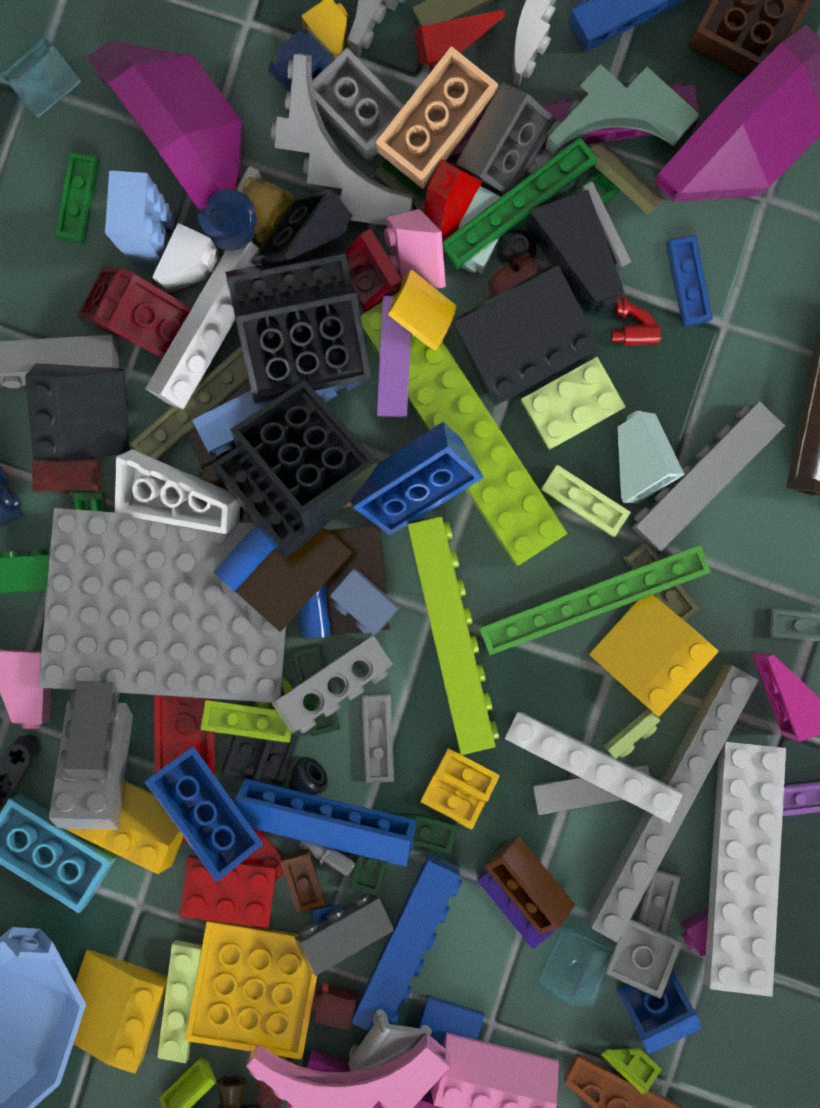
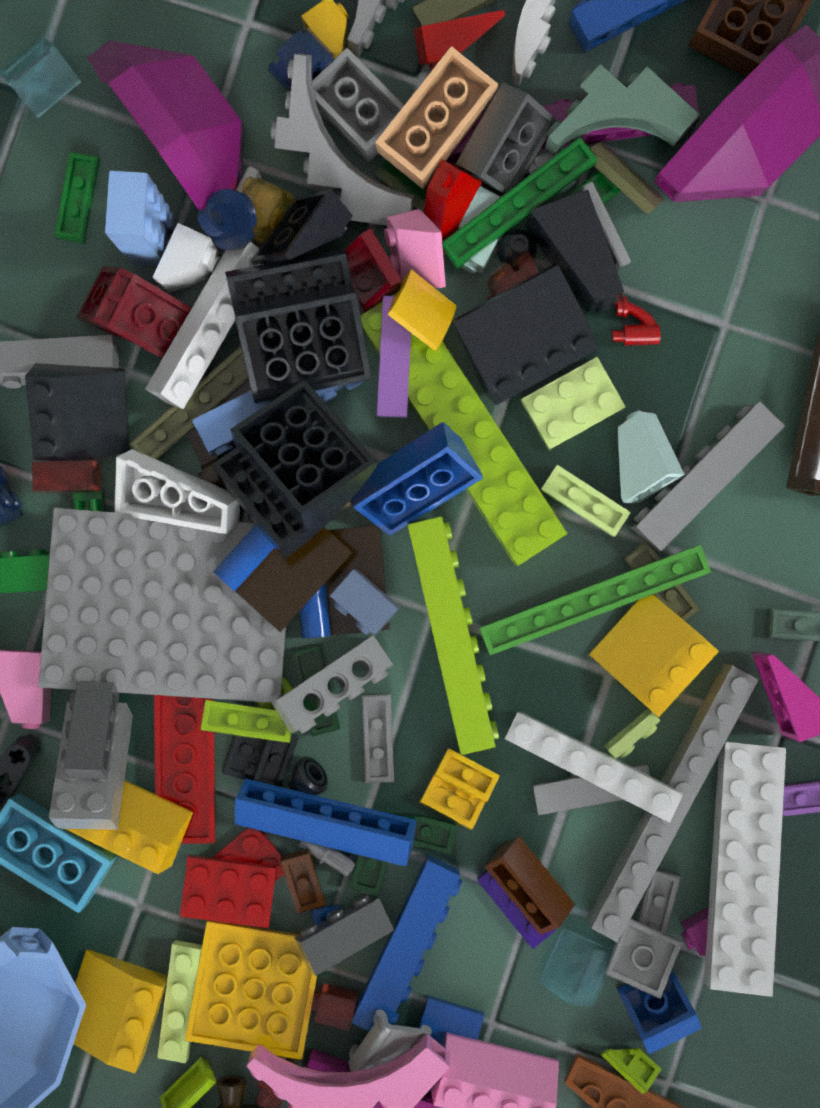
(204, 813): blue slope -> none
(689, 280): blue tile -> none

